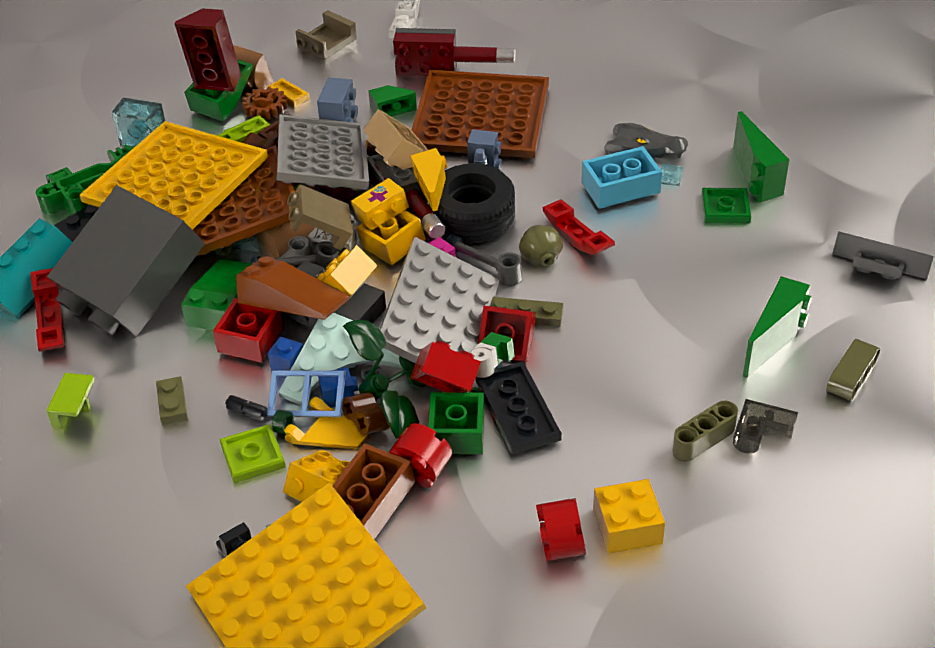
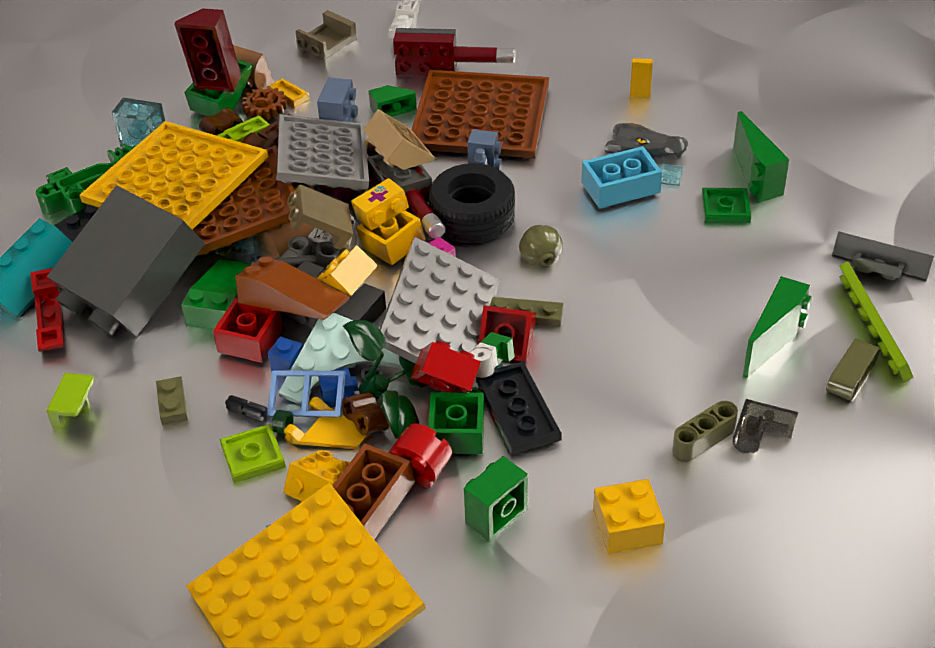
(220, 122): none -> reddish brown axle
(233, 539): black bracket -> none
(430, 174): yellow slope -> none
(496, 498): none -> green brick
(507, 265): dark grey piece -> none
(561, 529): red brick -> none
(574, 231): red slope -> none
(641, 77): none -> yellow tile
(877, 327): none -> lime plate

